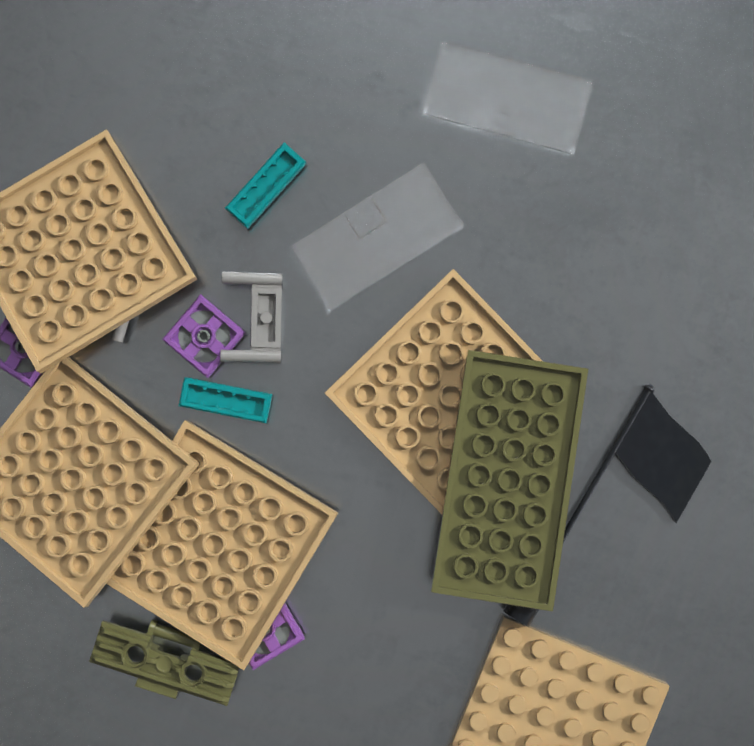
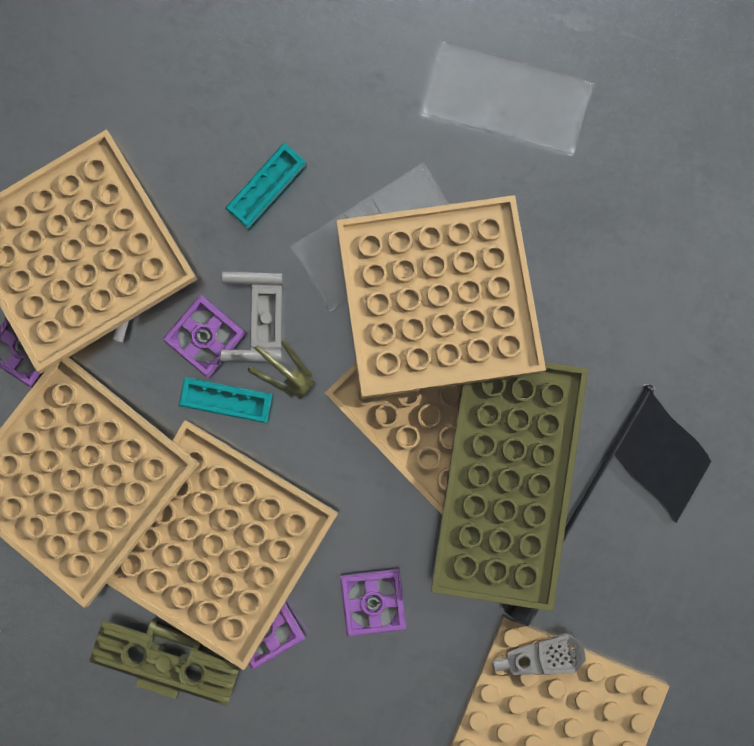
(297, 381): none -> olive plant
(373, 602): none -> medium lavender piece
(440, 297): none -> tan plate
(539, 658): none -> light grey piece

